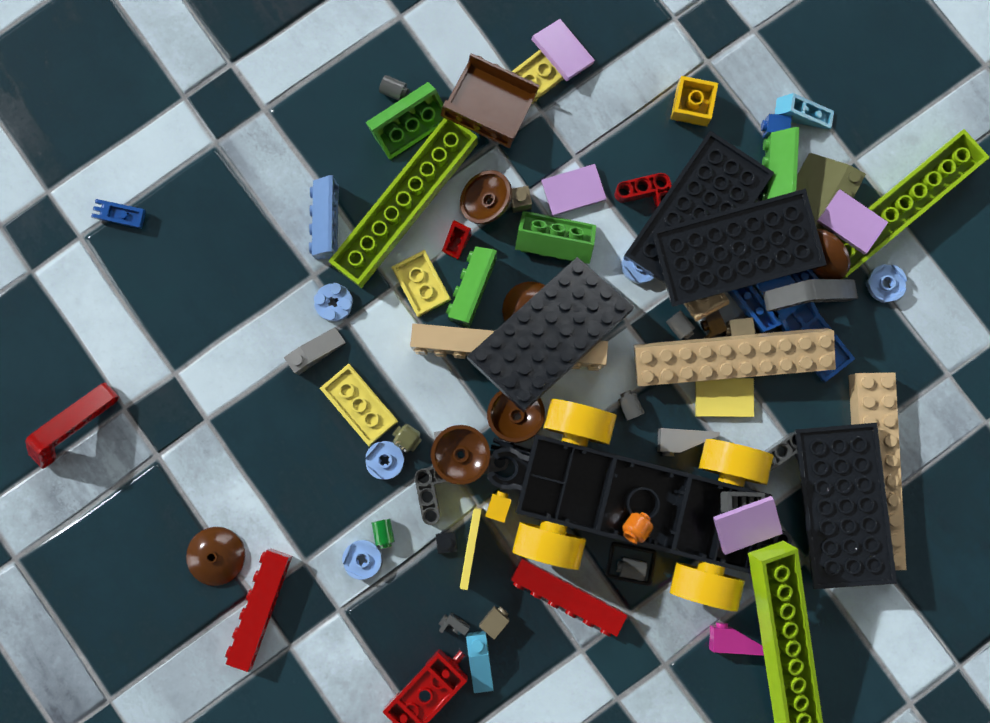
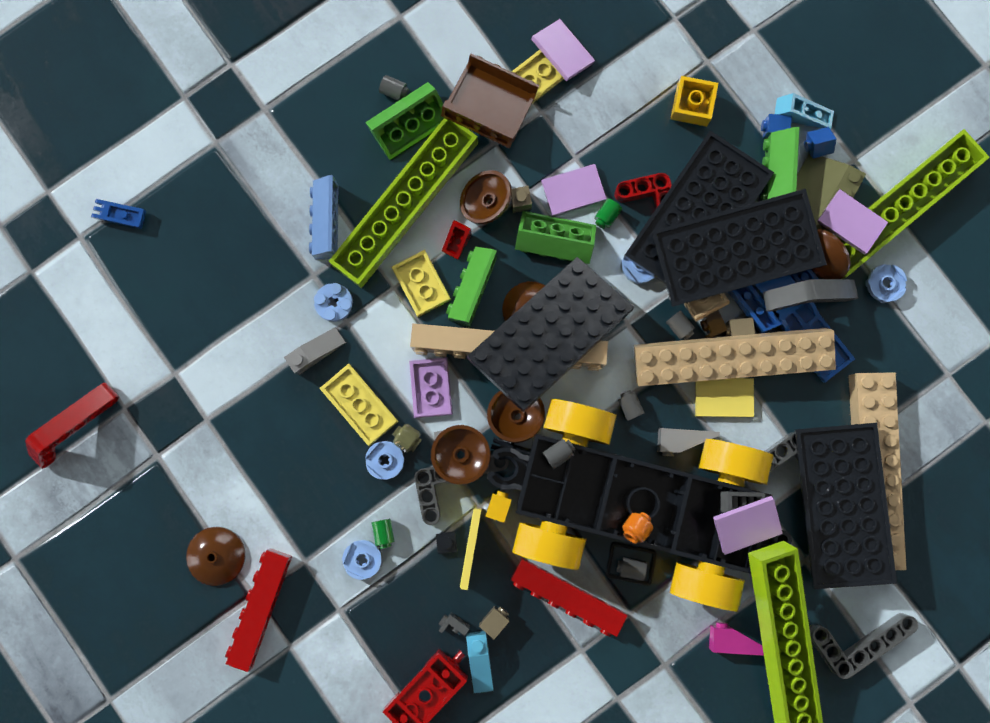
(430, 387): none -> lavender tile
(559, 453): none -> dark grey brick
(607, 214): none -> green brick
(820, 142): none -> blue brick
(863, 646): none -> dark grey beam

